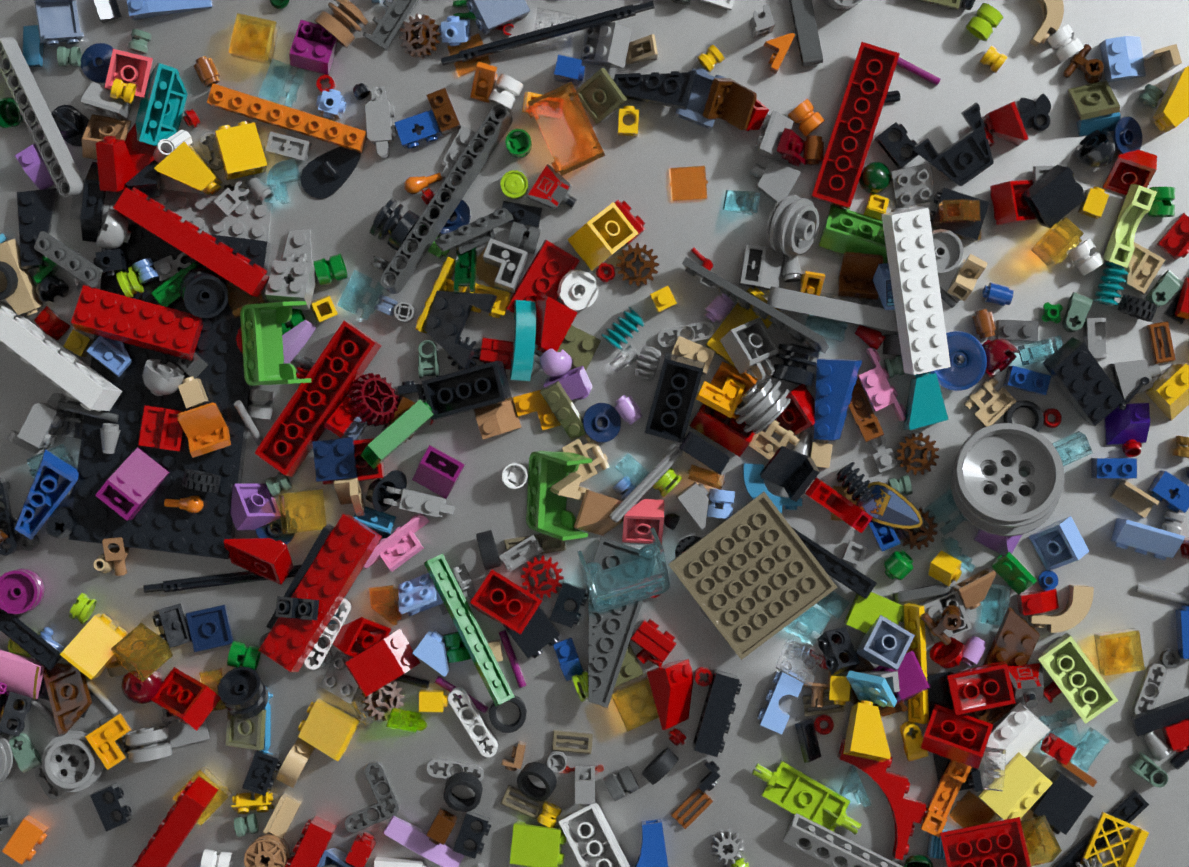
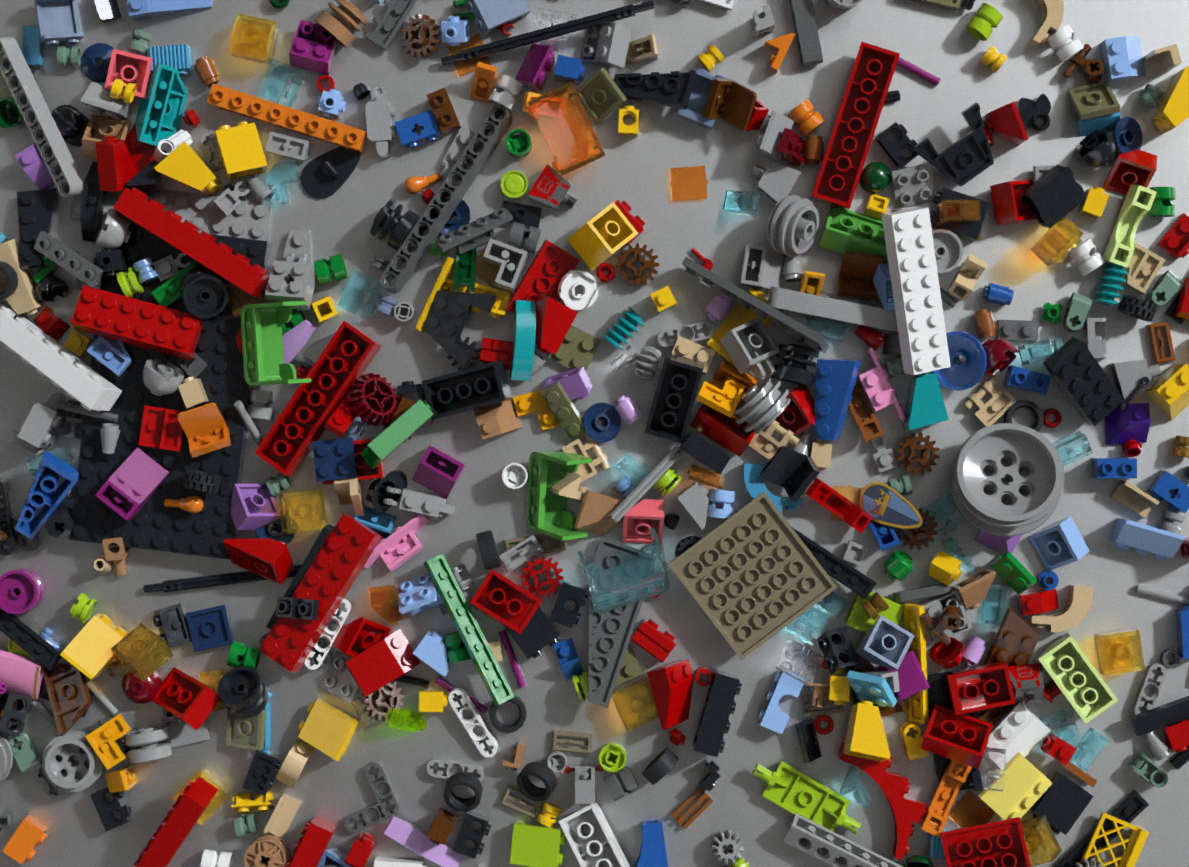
(121, 779): none -> light orange slope
(174, 56): none -> dark azure brick
(428, 361): sand green piece -> none
(535, 66): none -> magenta slope
(555, 363): lavender hair -> none
(612, 757): none -> lime wheel
(644, 656): red hand -> none
(856, 485): black piece -> none
(878, 602): none -> pearl gold wheel

